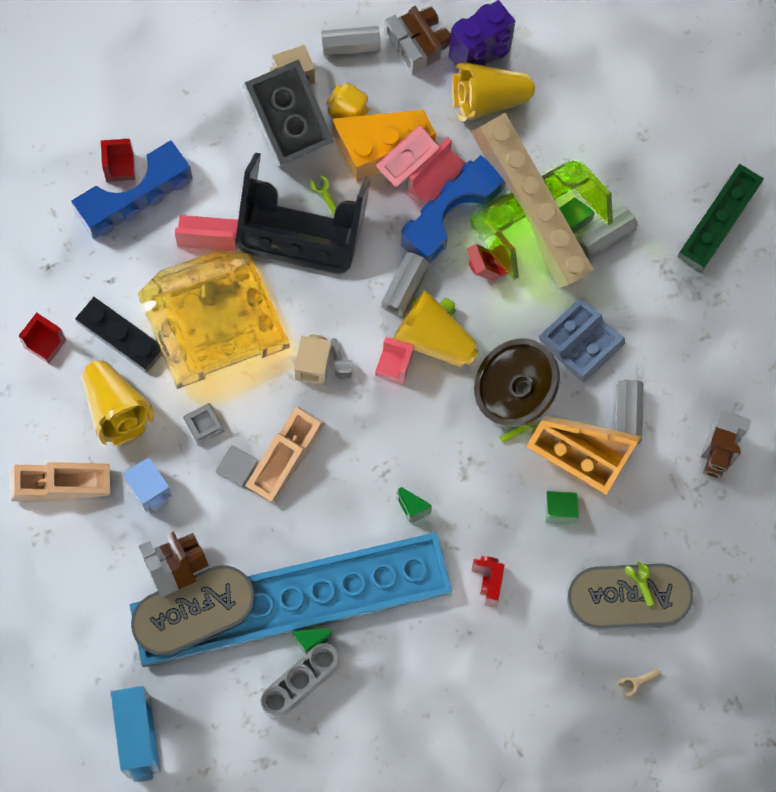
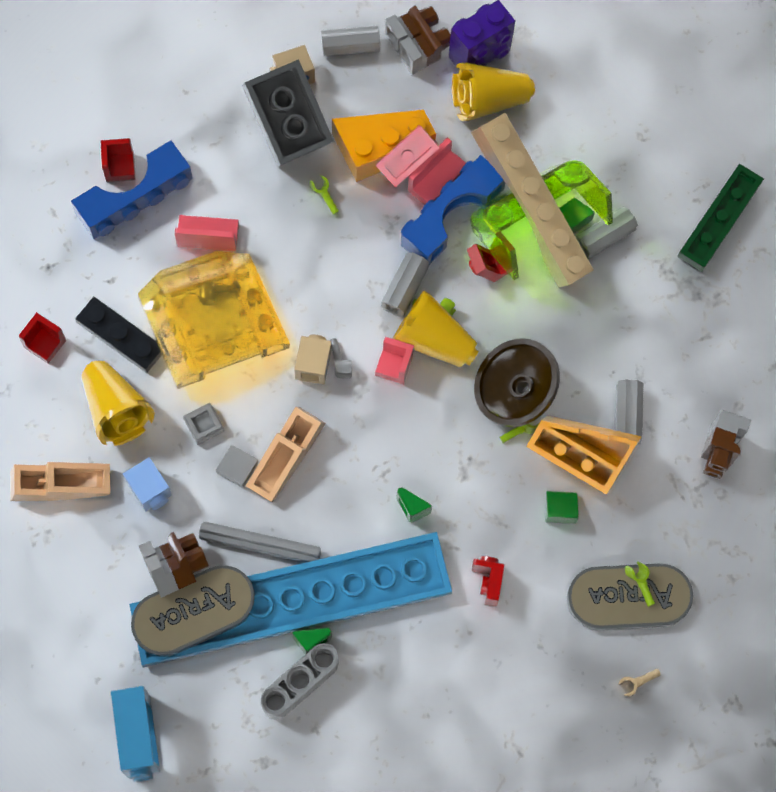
(259, 542): none -> light grey axle
(294, 234): black windscreen -> none
(347, 102): yellow head -> none
(582, 340): sand blue slope -> none

